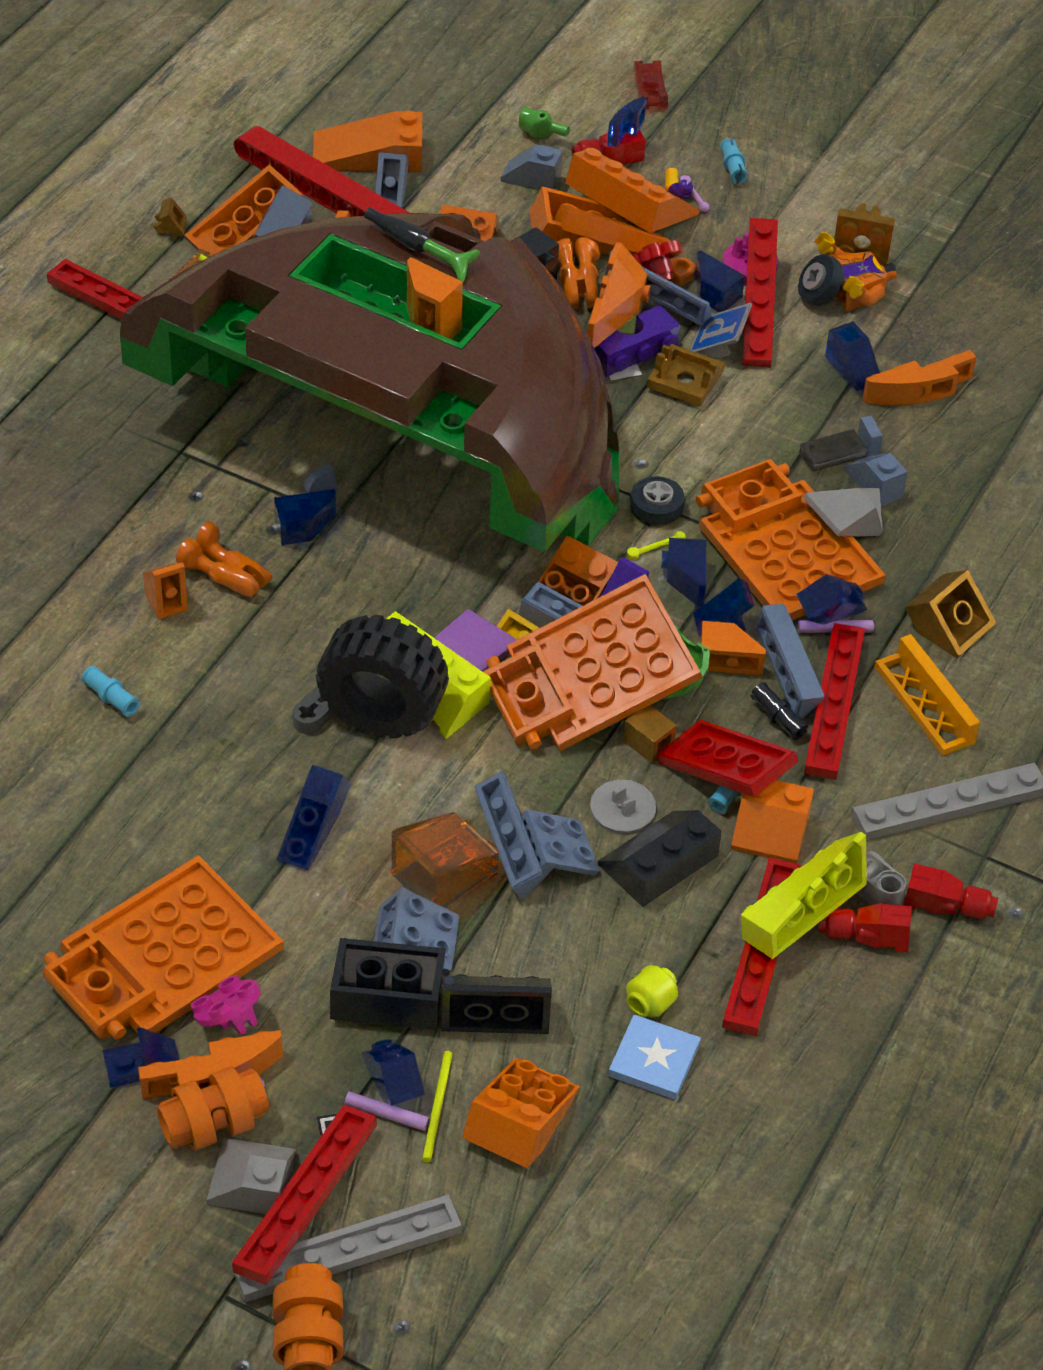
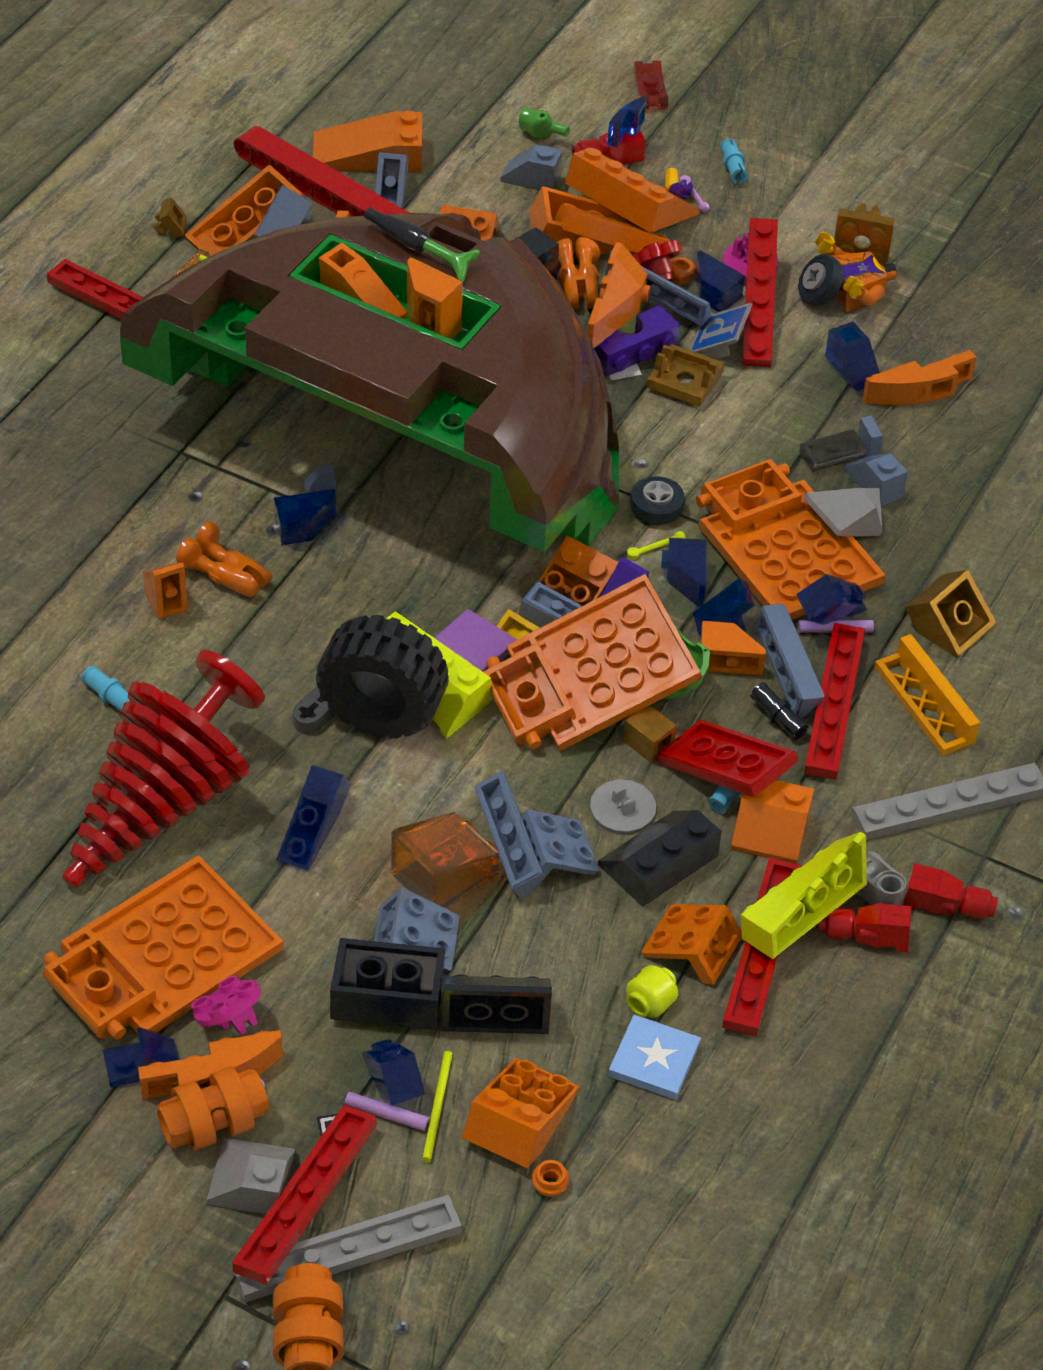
(162, 764): none -> red plant
(352, 275): none -> orange slope
(554, 1170): none -> orange plate
(696, 933): none -> orange bracket

